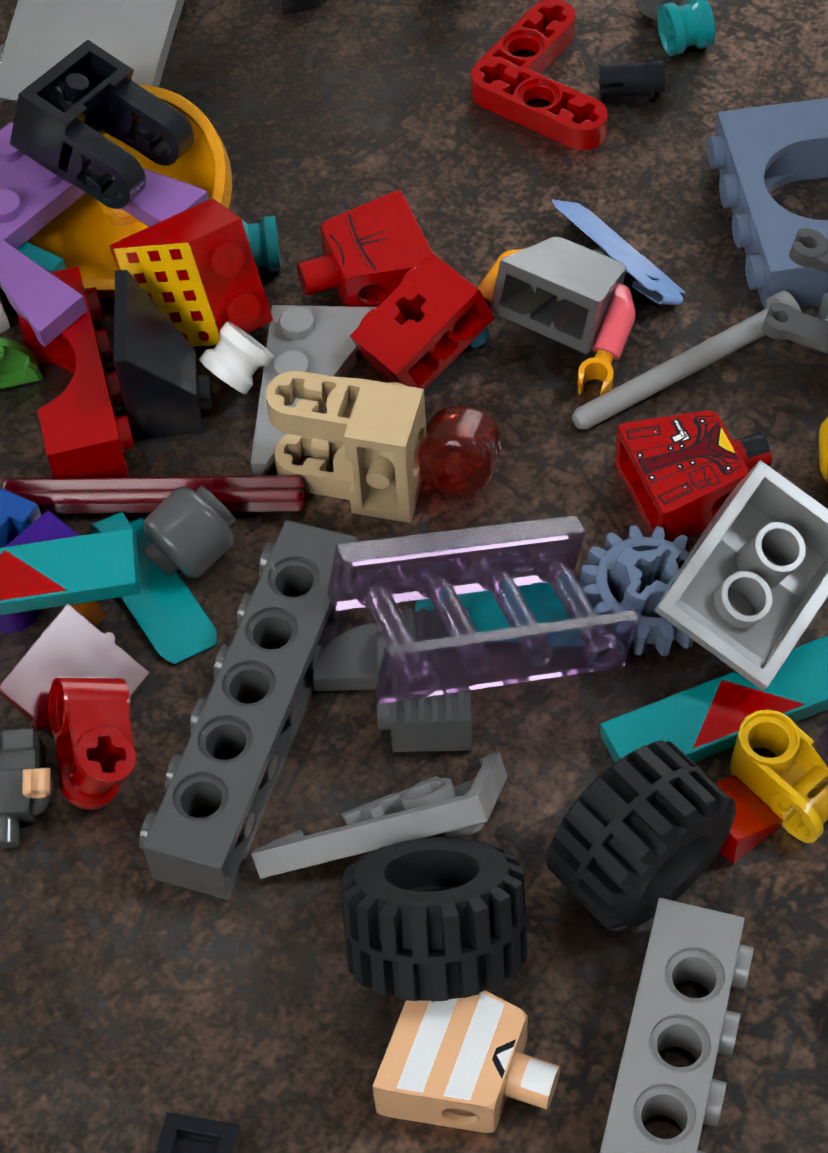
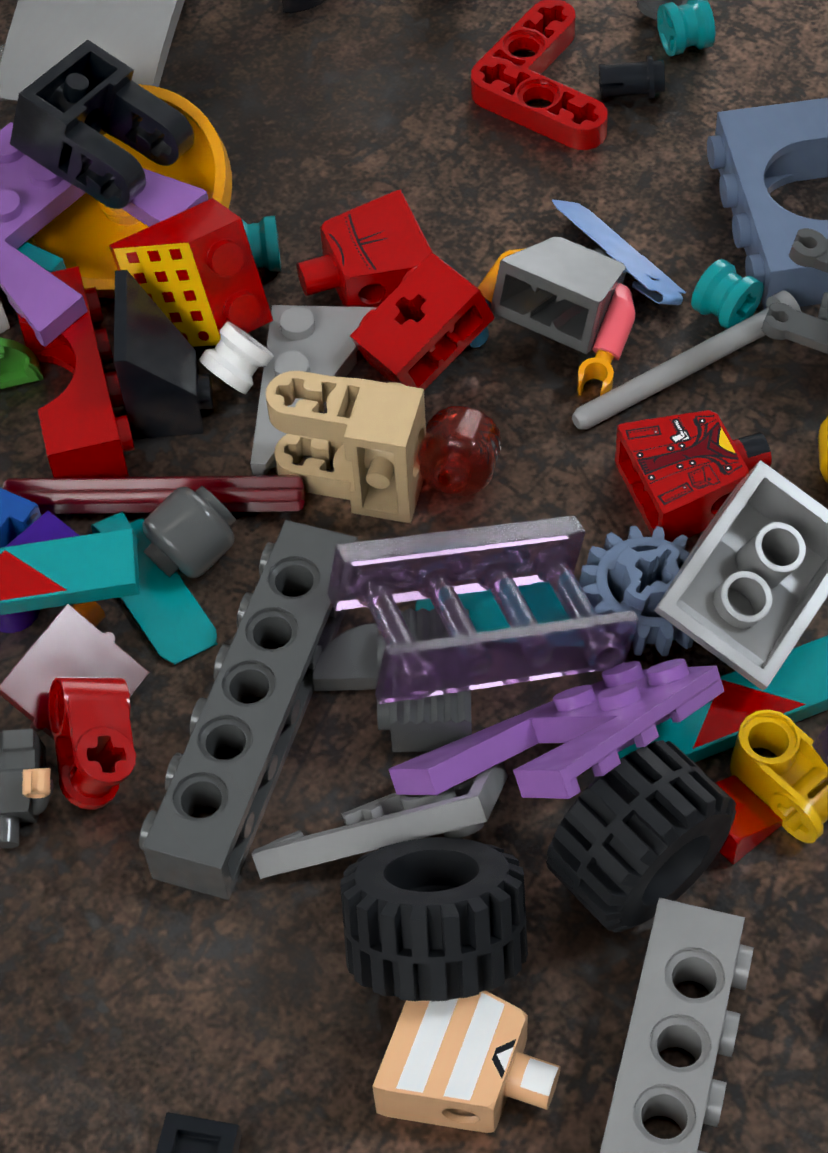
(588, 719): none -> medium lavender wing
(726, 294): none -> teal wheel

